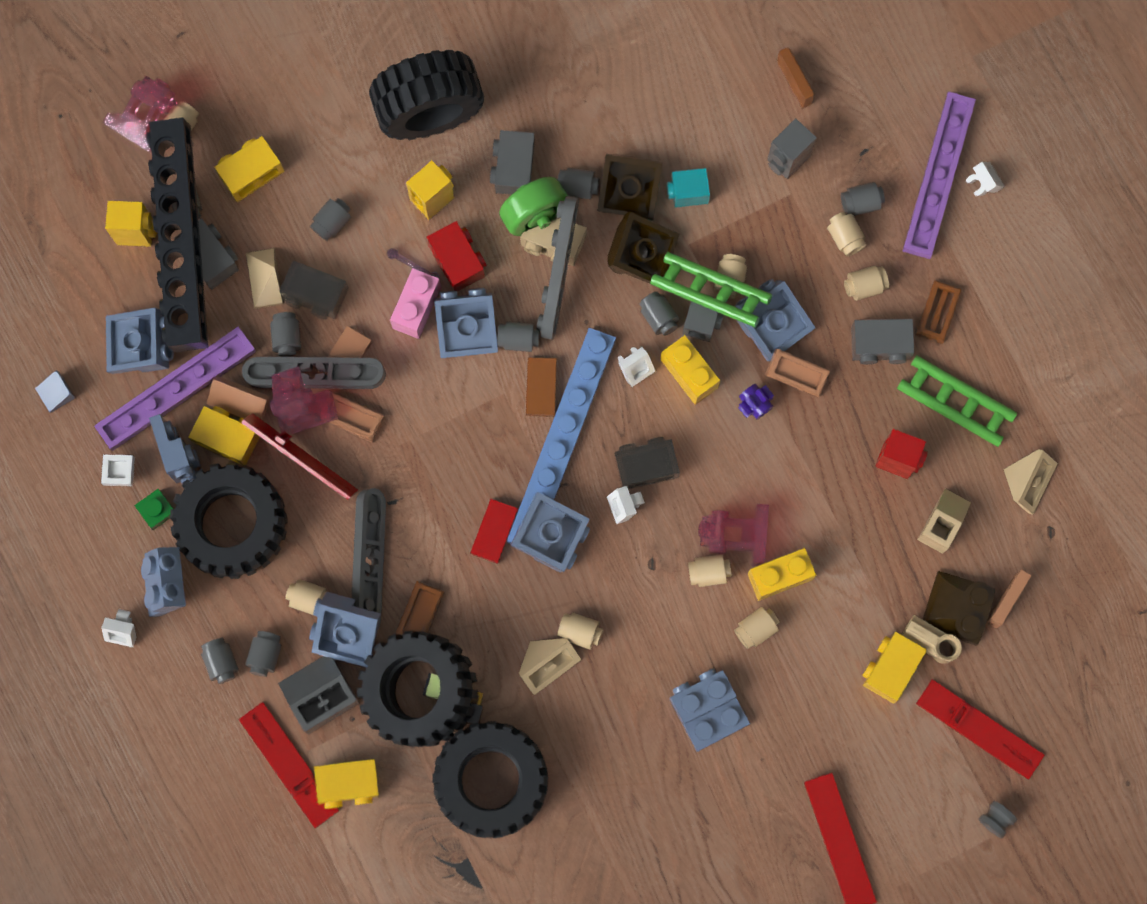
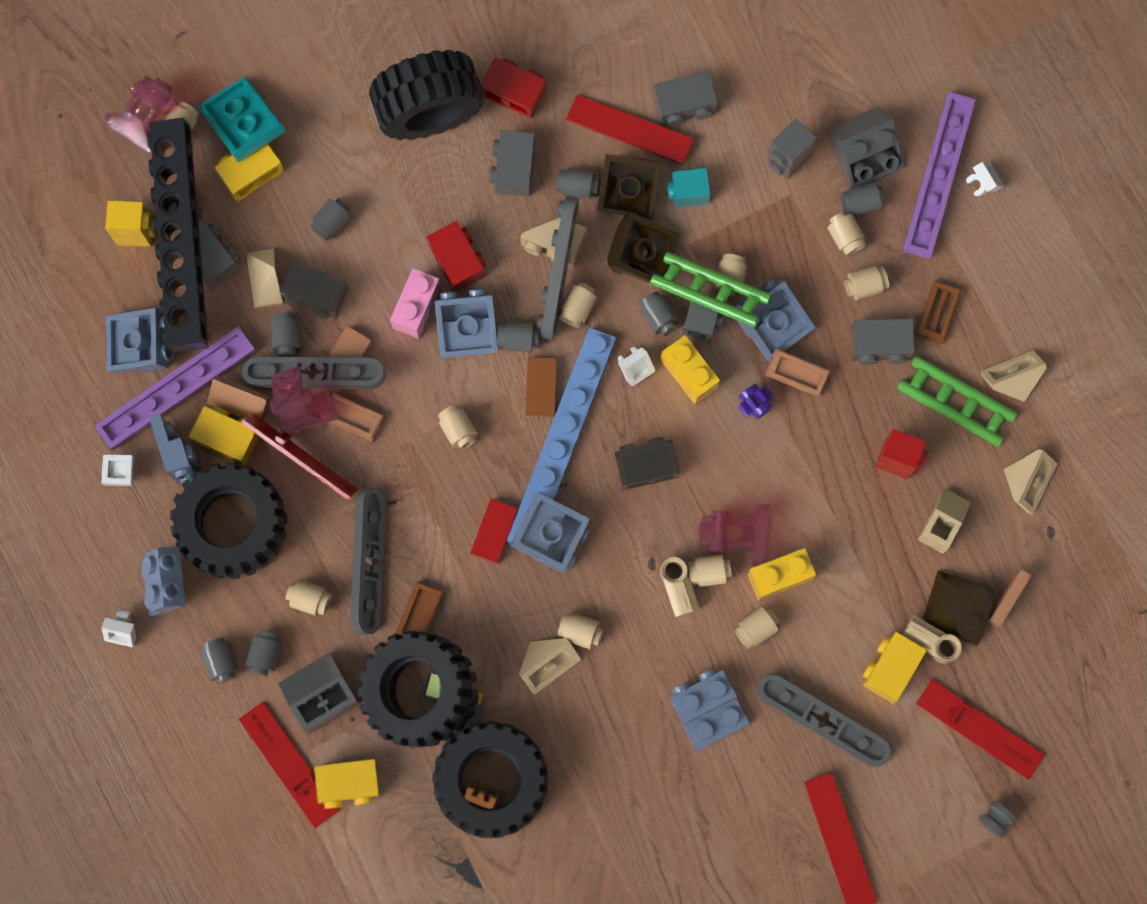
(54, 392): slope -> none
(154, 509): green plate -> none
(241, 119): none -> teal tile
(343, 629): sand blue plate -> none
(392, 253): hinge -> none
(431, 189): yellow brick -> none
(457, 427): none -> tan brick
(482, 793): none -> dark orange tile
(513, 87): none -> red brick
(532, 205): bright green wheel -> none
(577, 304): none -> tan brick
(623, 504): white tile -> none
(630, 129): none -> red piece
(679, 590): none -> tan piece
(685, 99): none -> dark grey brick
(795, 77): dark orange tile -> none
(849, 734): none -> dark grey piece
(867, 147): none -> dark grey slope
(1016, 376): none -> tan slope

